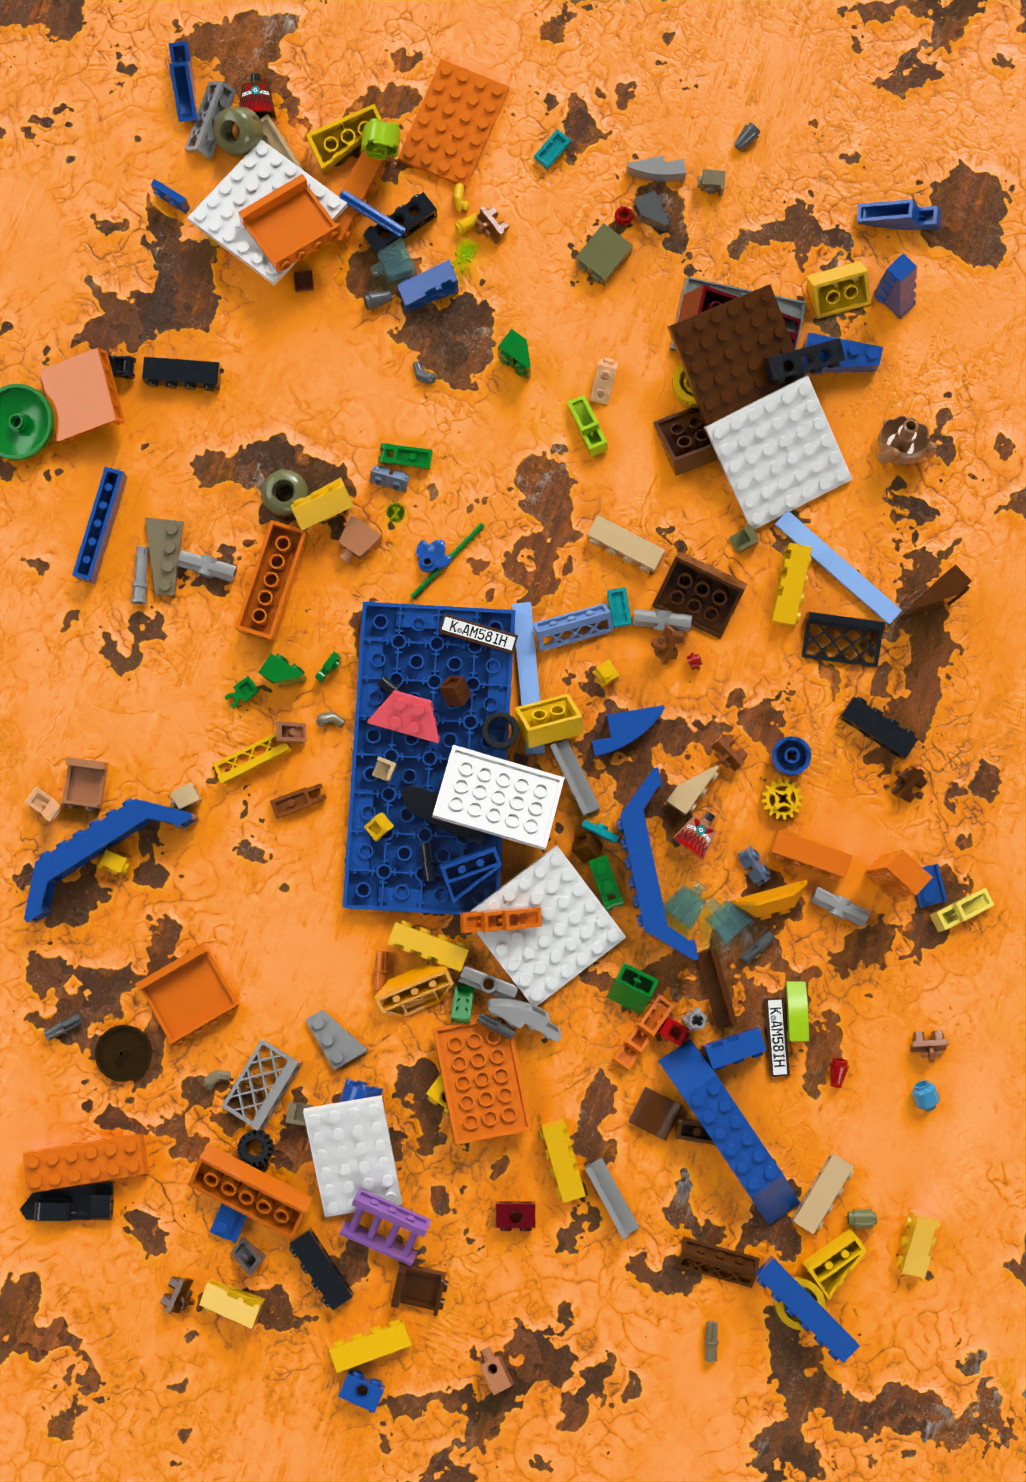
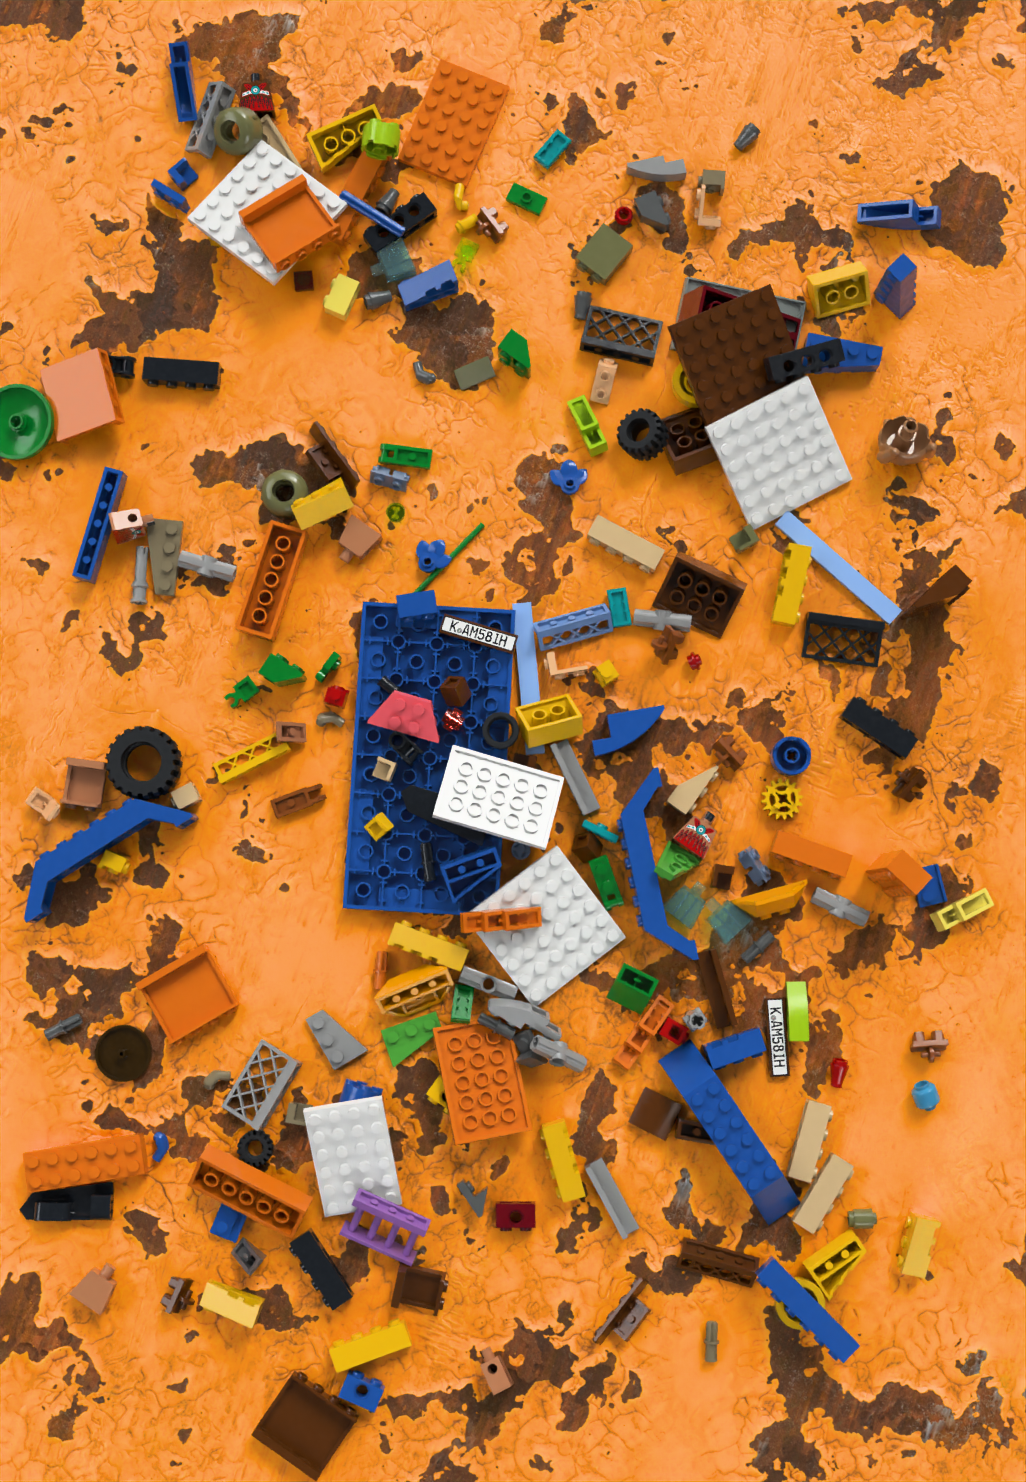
(96, 1288): none -> nougat torso
(121, 751): none -> black tyre
(129, 524): none -> torso
(162, 1146): none -> blue arm
(182, 174): none -> blue panel
(305, 1424): none -> reddish brown panel
(328, 459): none -> reddish brown bracket
(336, 696): none -> red brick
(341, 297): none -> light yellow brick
(387, 202): none -> dark grey cone
(406, 748): none -> black piece
(409, 1036): none -> bright green wing
(416, 606): none -> blue brick
(453, 719): none -> clear red gear
(474, 373): none -> olive slope
(475, 1200): none -> dark grey slope
(522, 851): none -> sand blue wheel
(526, 199): none -> green plate
(527, 1057): none -> dark grey slope
(550, 663): none -> light nougat bracket
(558, 1053): none -> light grey piece
(569, 474): none -> blue plate
(582, 303): none -> dark grey cone
(614, 348): none -> black fence
(626, 1316): none -> reddish brown bracket
(633, 425): none -> black tyre
(675, 862): none -> bright green wing
(709, 222): none -> light nougat bracket
(722, 876): none -> reddish brown panel
(809, 1140): none -> tan brick

